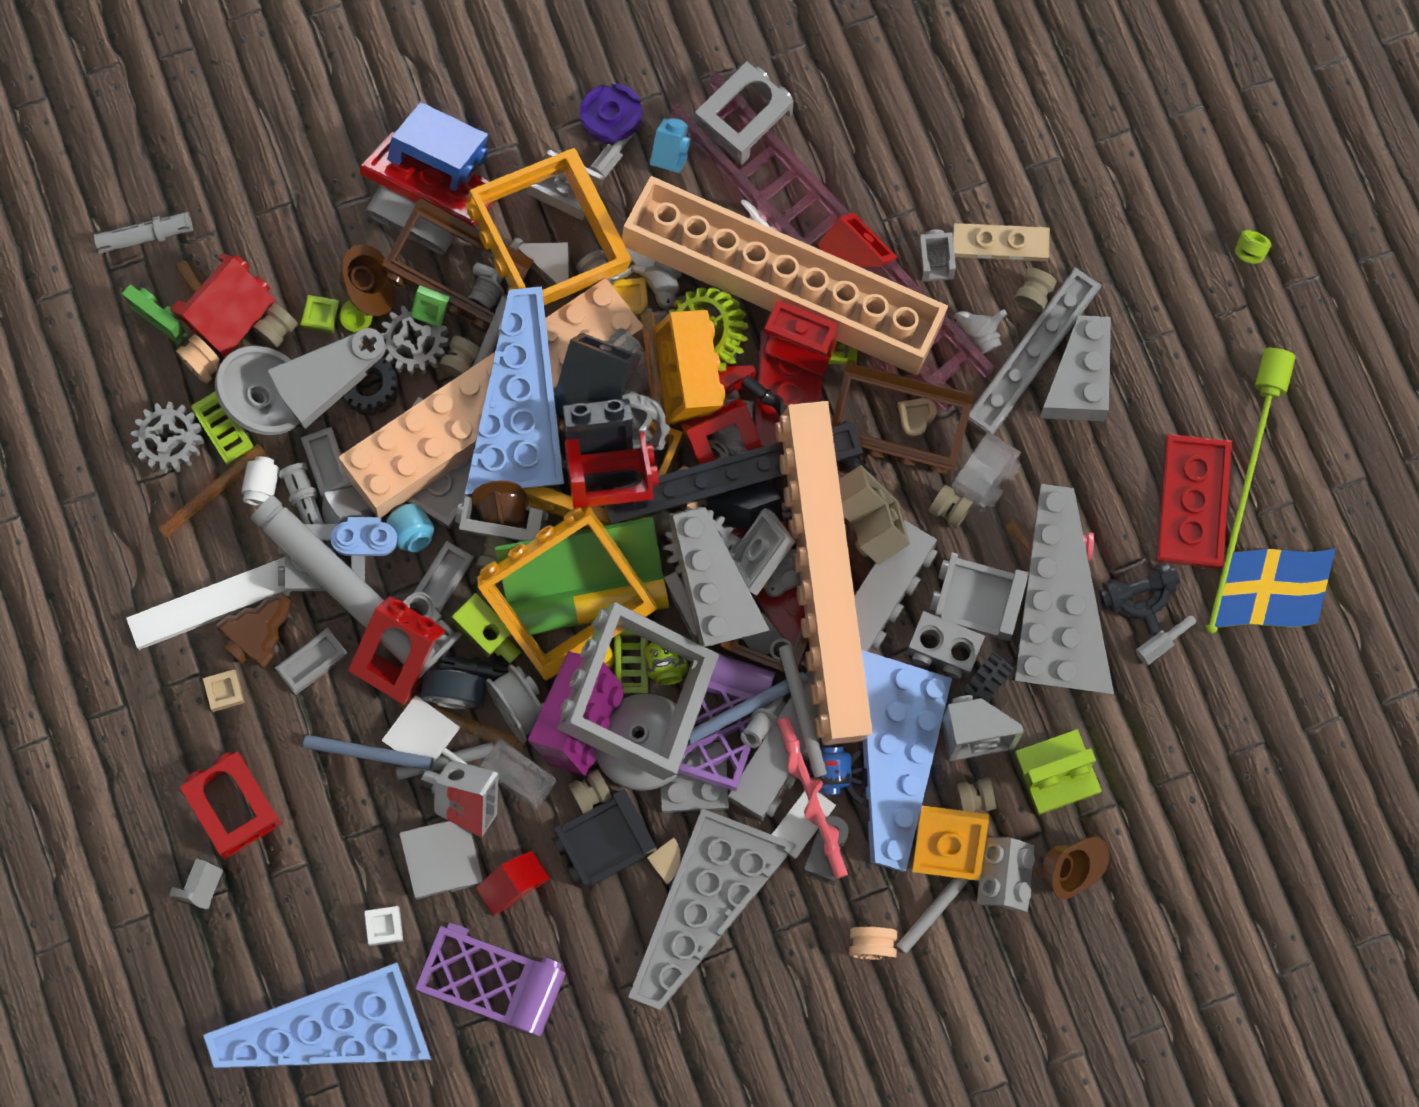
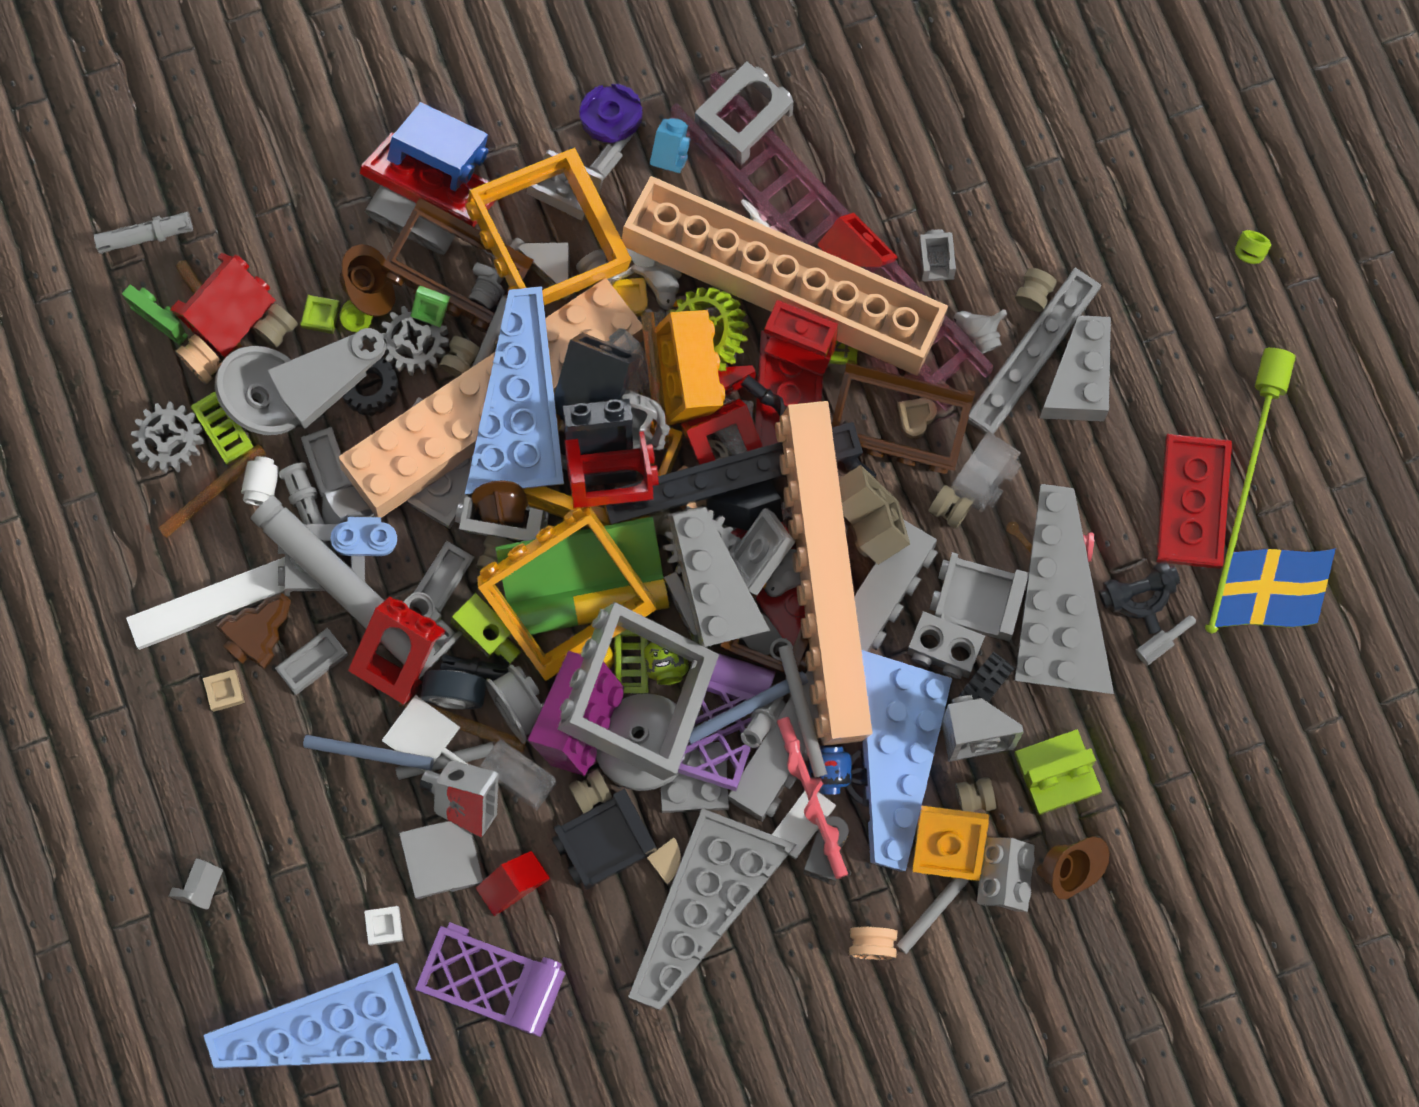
(249, 832): red panel -> none
(411, 526): medium azure head -> none
(1001, 242): tan plate -> none

